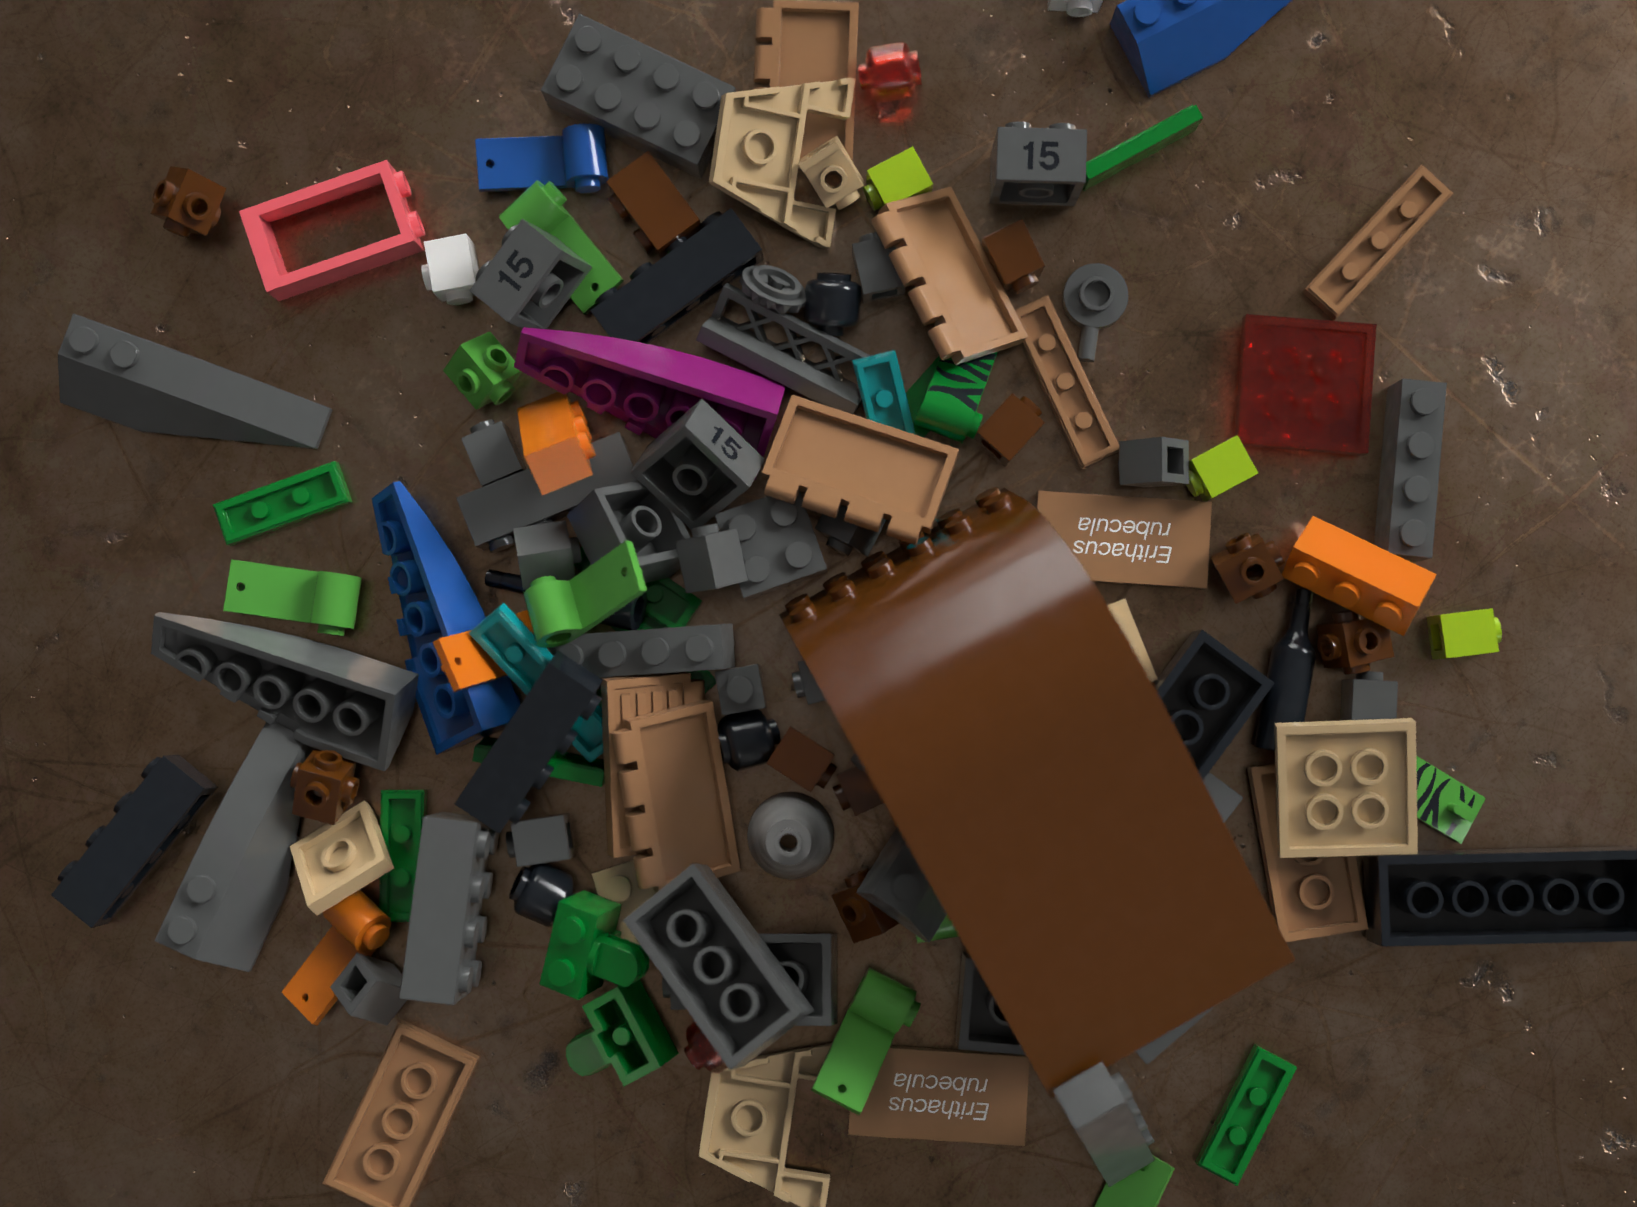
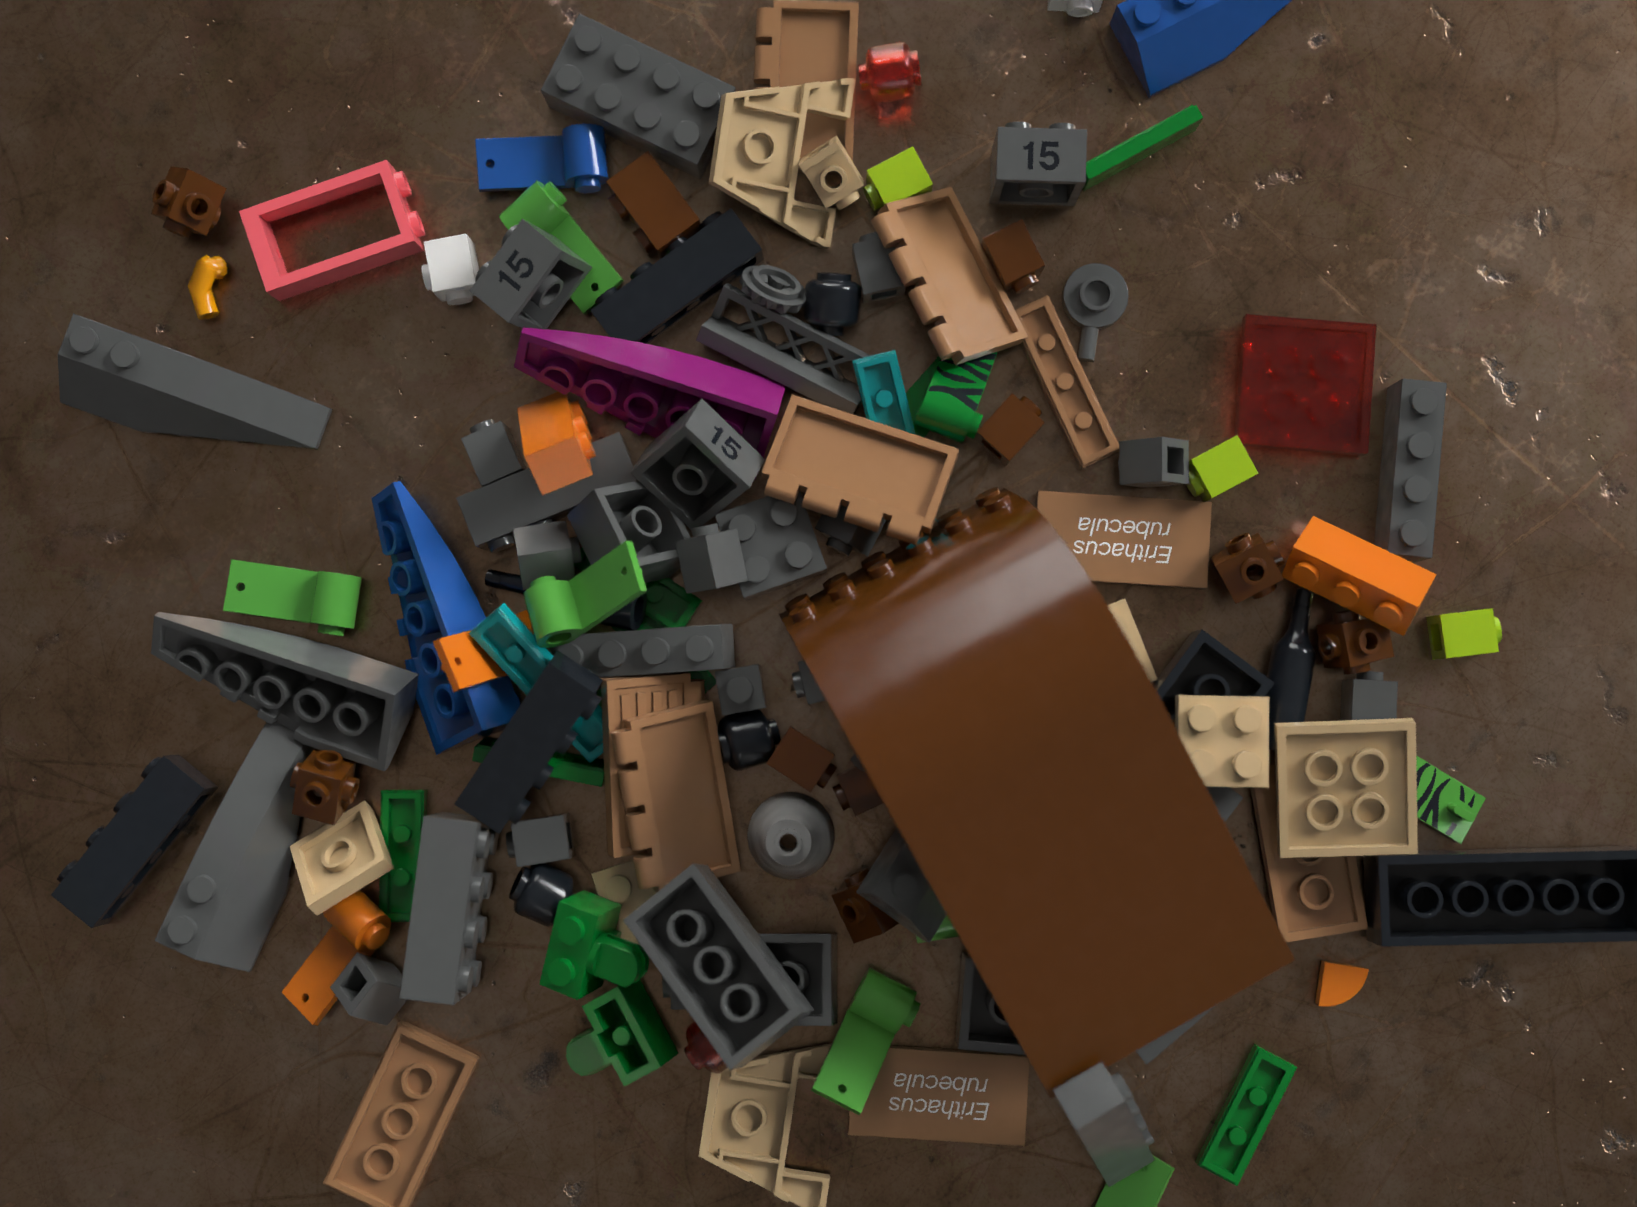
(201, 282): none -> light orange arm
(282, 503): green tile -> none
(483, 371): bright green brick -> none
(1226, 738): none -> tan plate
(1338, 983): none -> orange tile
(1377, 242): medium nougat tile -> none

